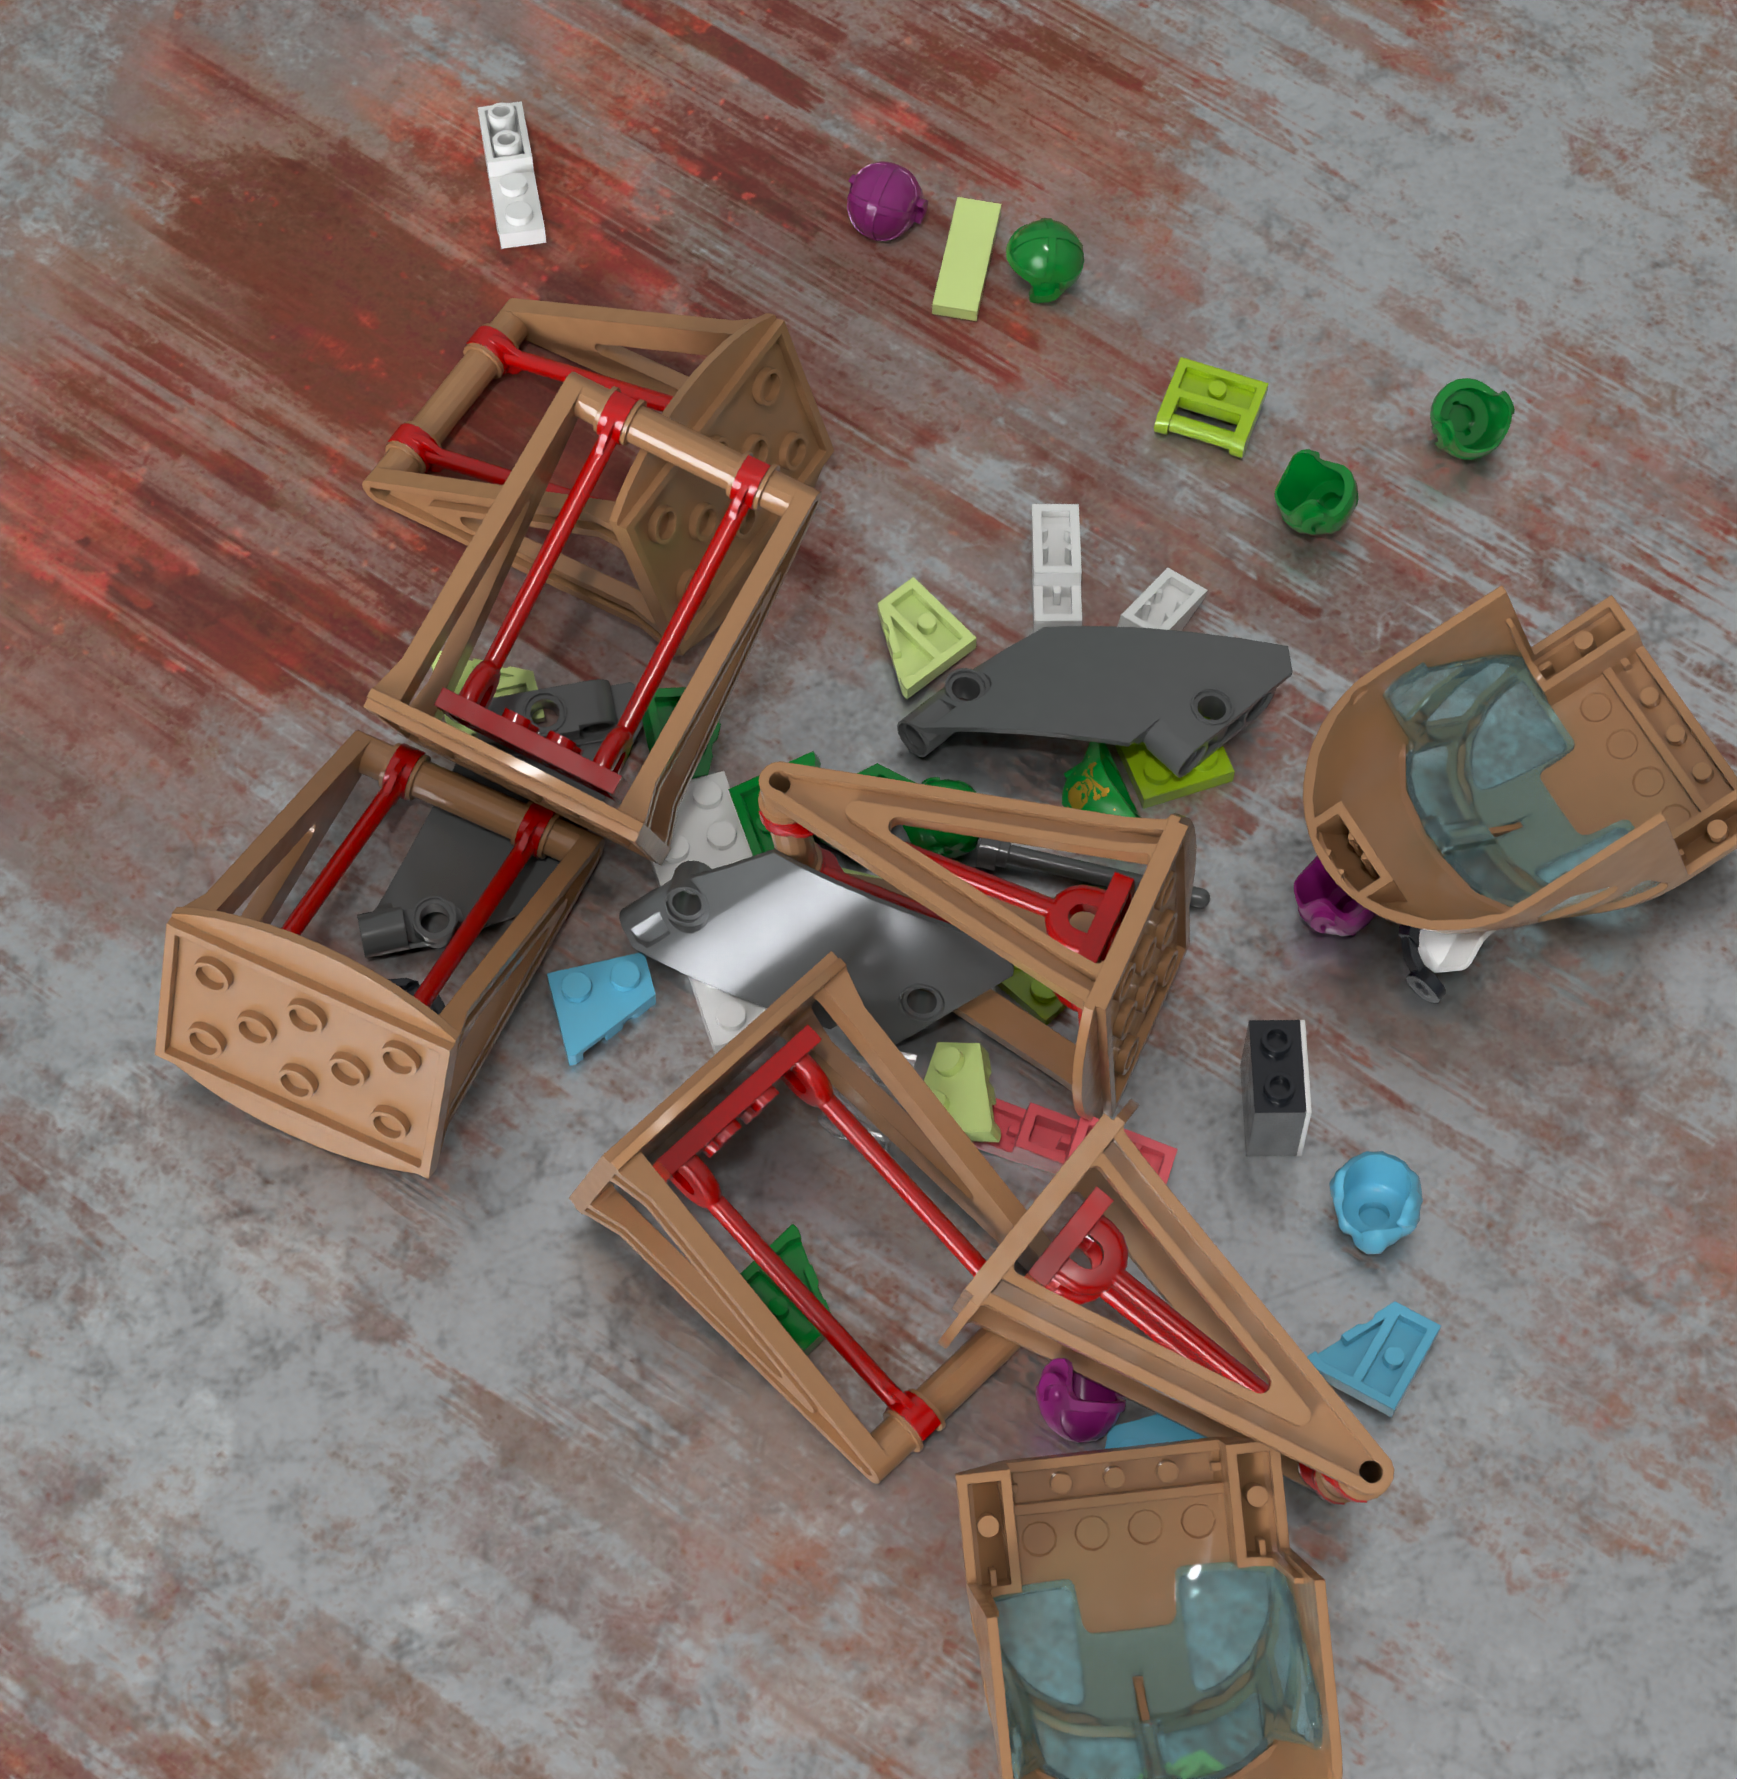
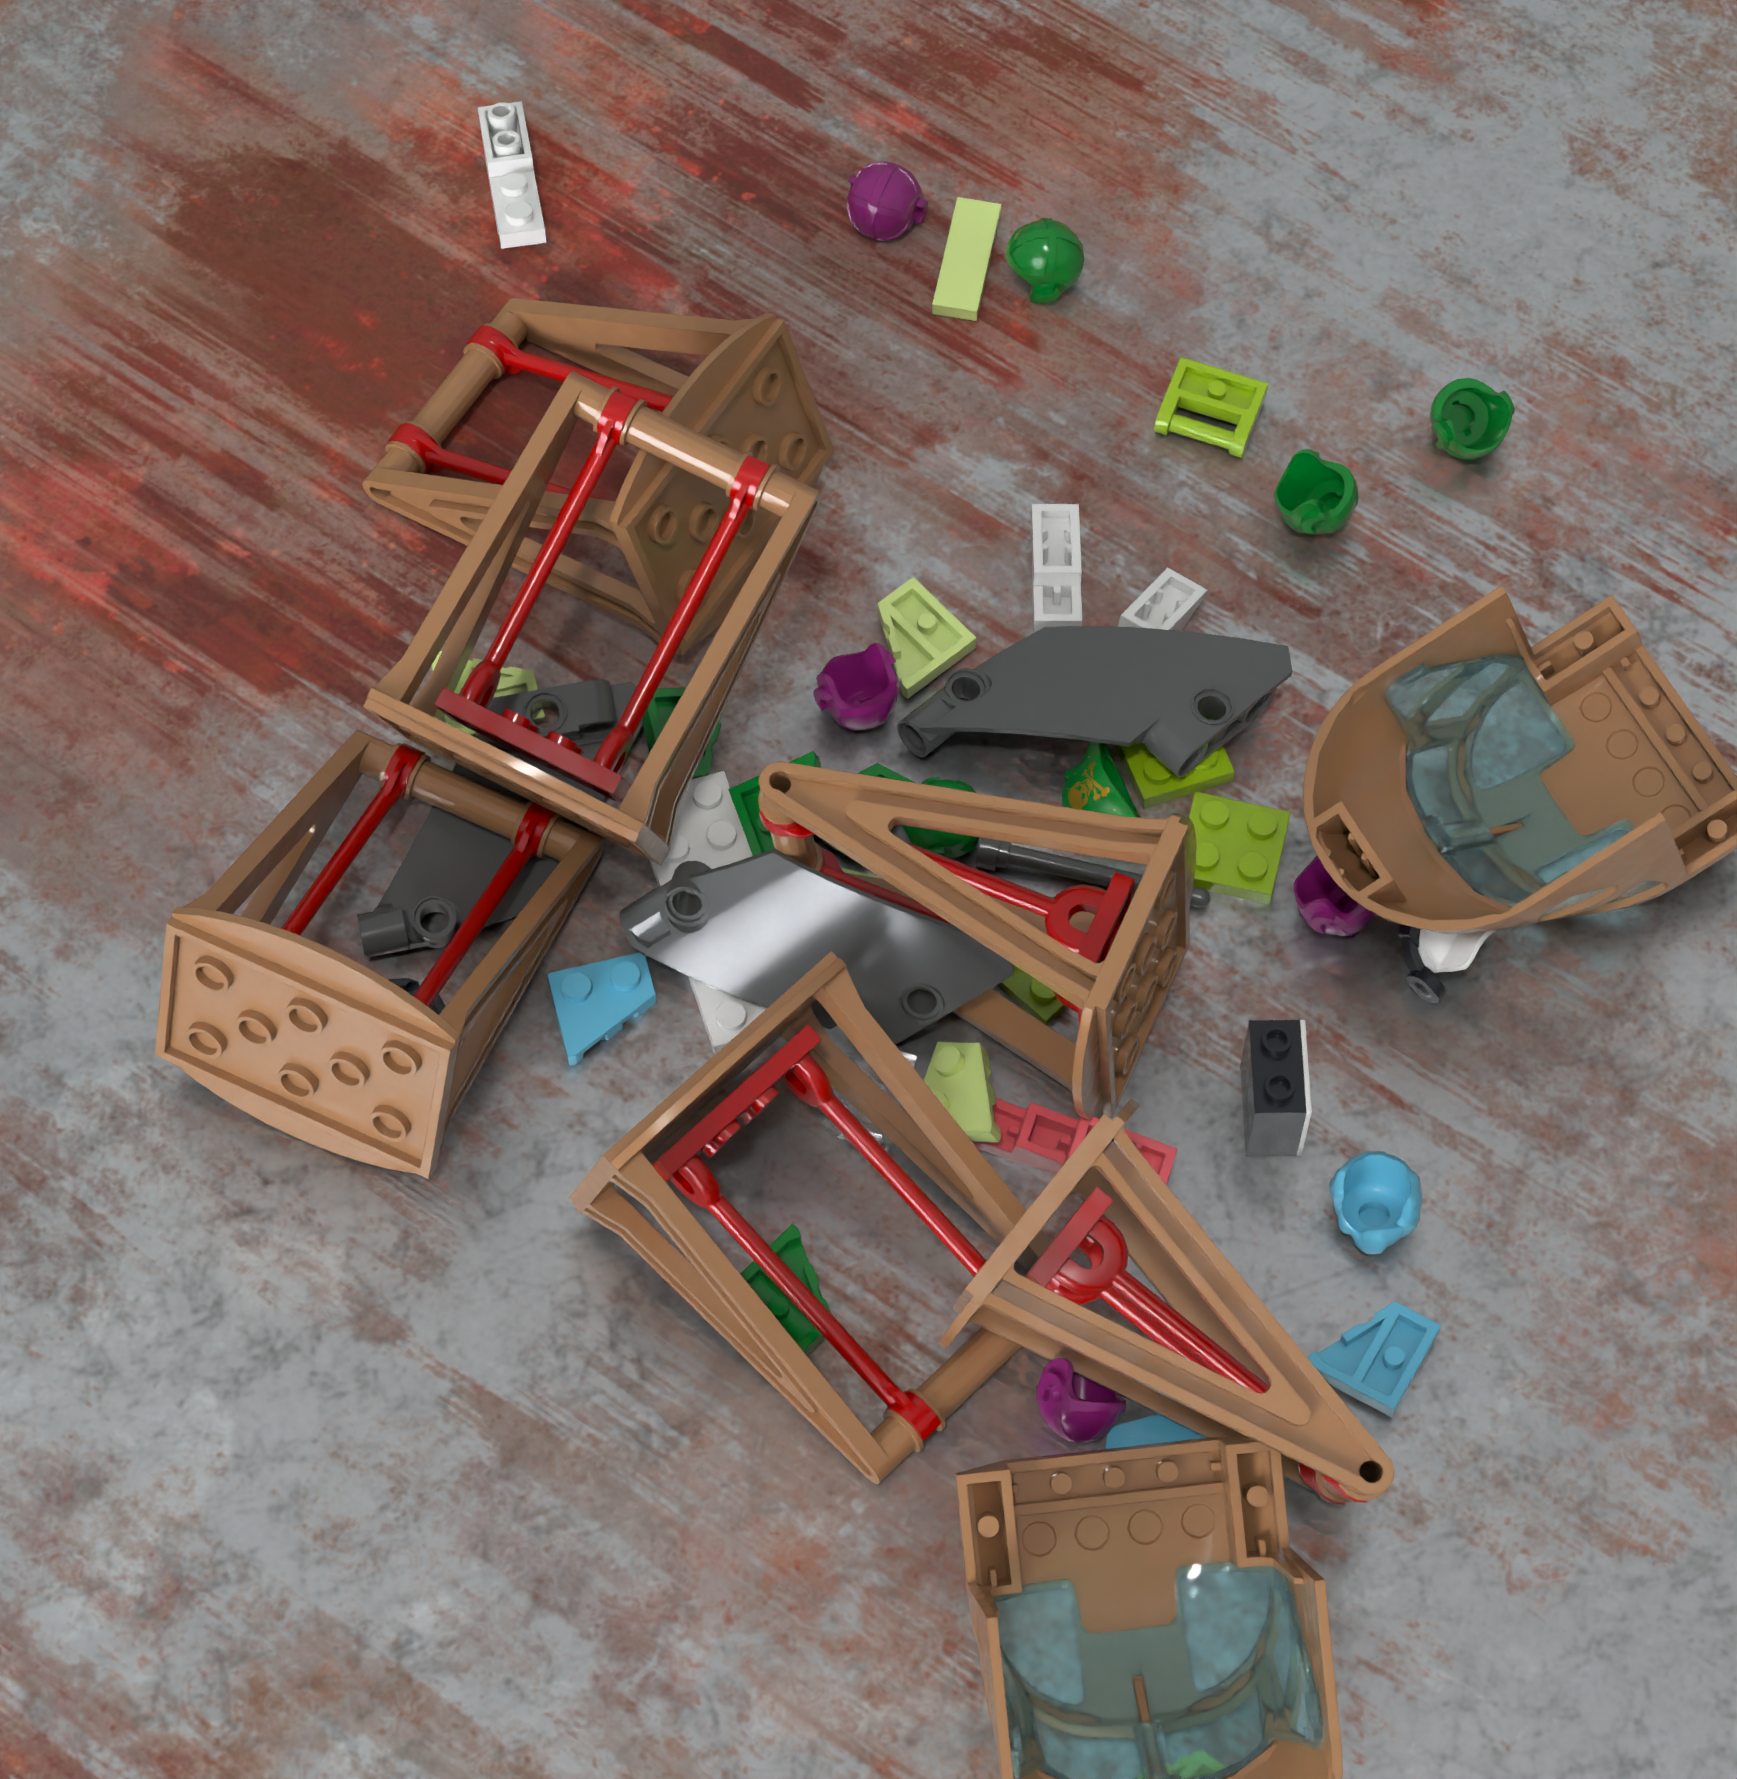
(859, 688): none -> magenta cap
(1237, 846): none -> lime plate

